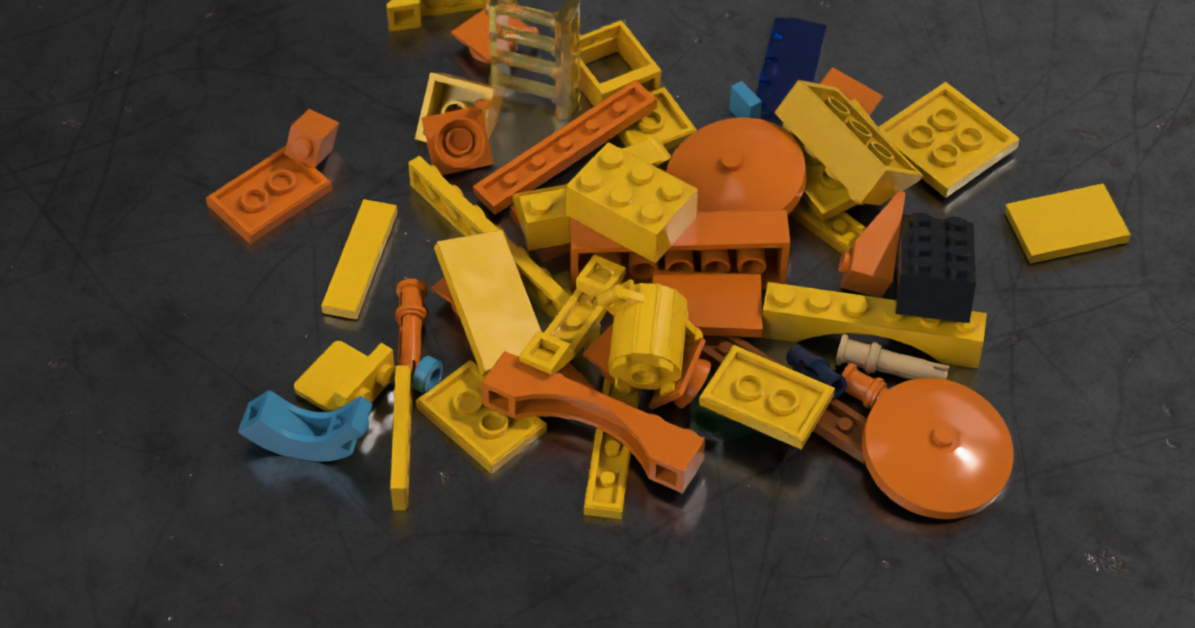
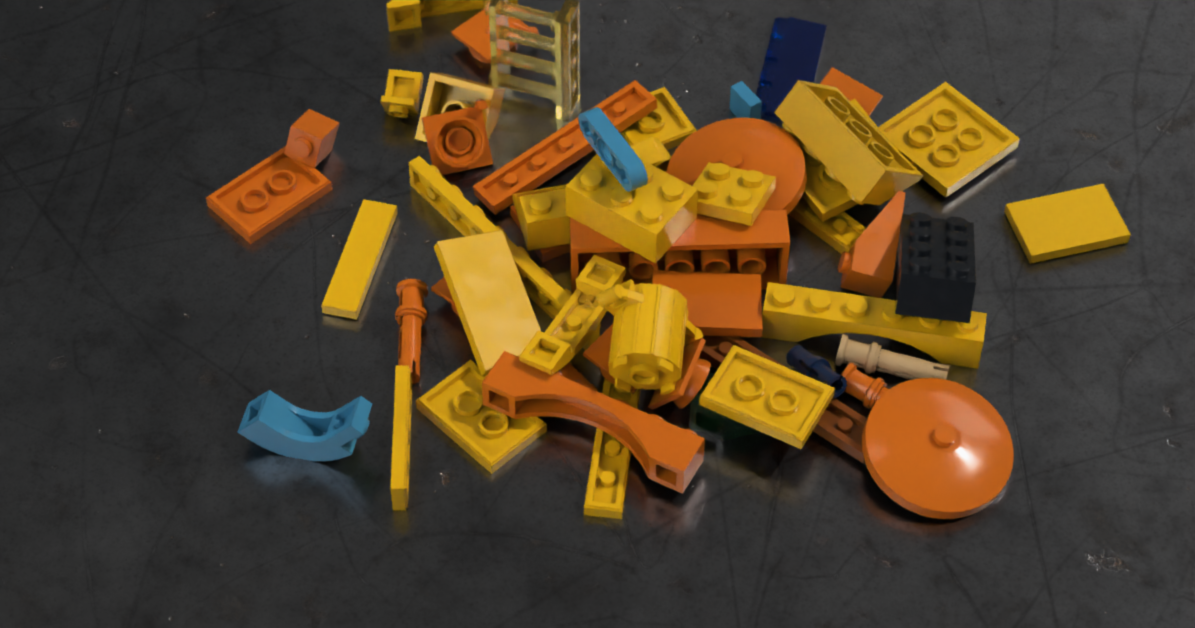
(345, 375): yellow bracket -> none
(402, 93): none -> yellow bracket
(427, 374): dark azure tile -> none
(607, 41): yellow window -> none
(613, 149): none -> dark azure beam
(732, 193): none -> yellow plate

